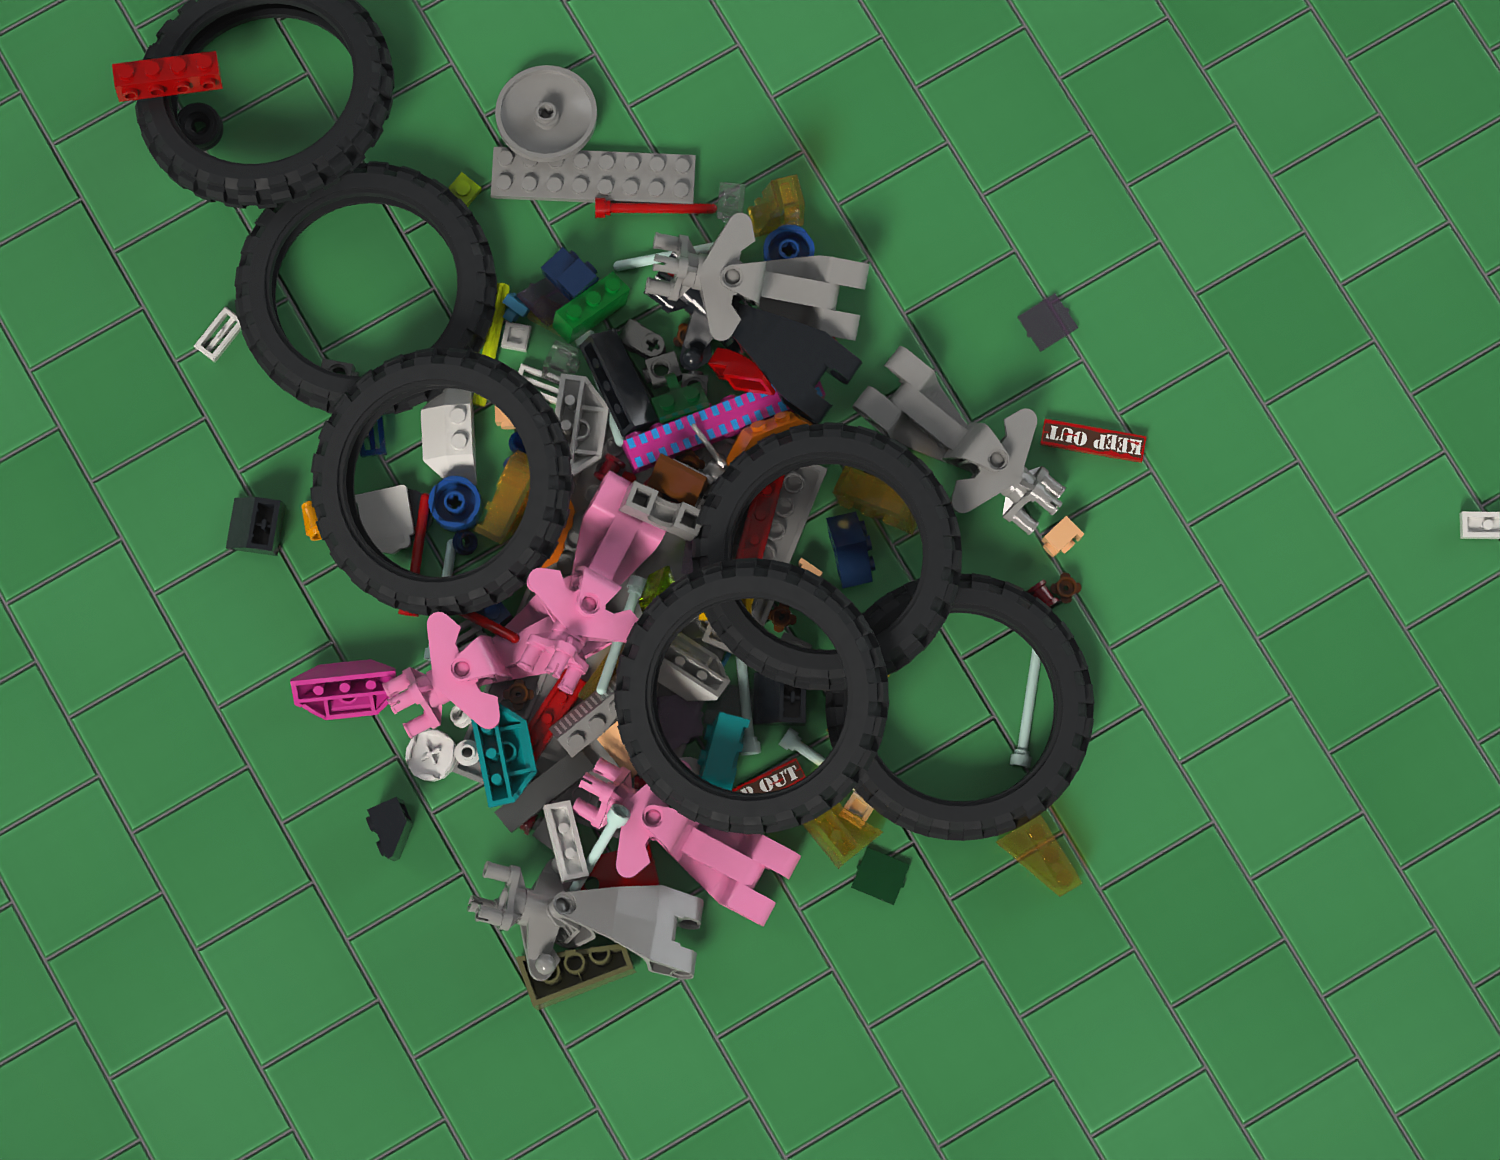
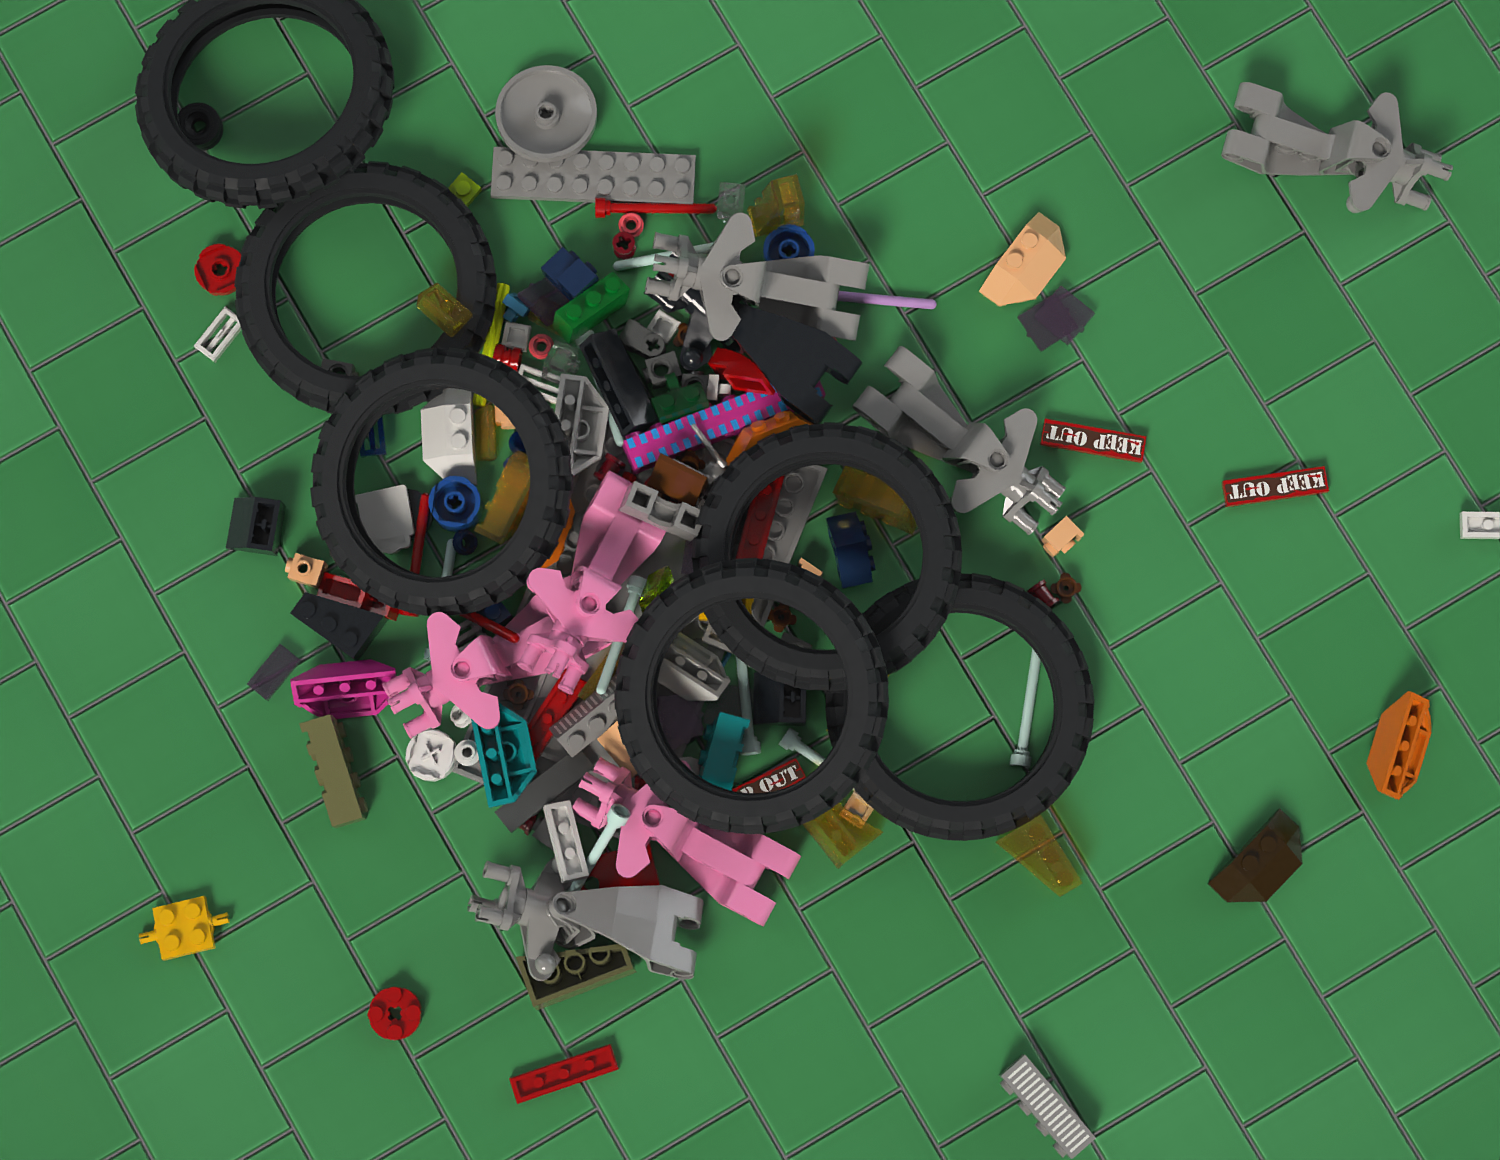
(167, 76): red brick -> none
(184, 928): none -> yellow plate
(207, 264): none -> red plate
(274, 672): none -> tile
(310, 519): light orange cone -> none
(312, 576): none -> light nougat brick
(335, 770): none -> olive wedge
(339, 623): none -> black wedge
(346, 592): none -> red slope
(379, 1013): none -> red plate
(392, 825): black slope -> none
(443, 309): none -> clear yellow slope
(486, 434): none -> clear yellow slope
(512, 357): none -> red wheel
(535, 341): none -> coral plate
(564, 1073): none -> red tile
(619, 251): none -> dark red bush
(634, 218): none -> coral plate
(664, 326): none -> white tile
(716, 390): none -> white tile
(880, 876): dark green piece -> none
(886, 300): none -> lavender piece
(1026, 264): none -> light nougat wedge
(1047, 1107): none -> light grey brick
(1064, 315): none -> clear purple piece
(1261, 863): none -> dark brown wedge
(1275, 486): none -> tile
(1292, 146): none -> light grey piece
(1400, 745): none -> orange wedge

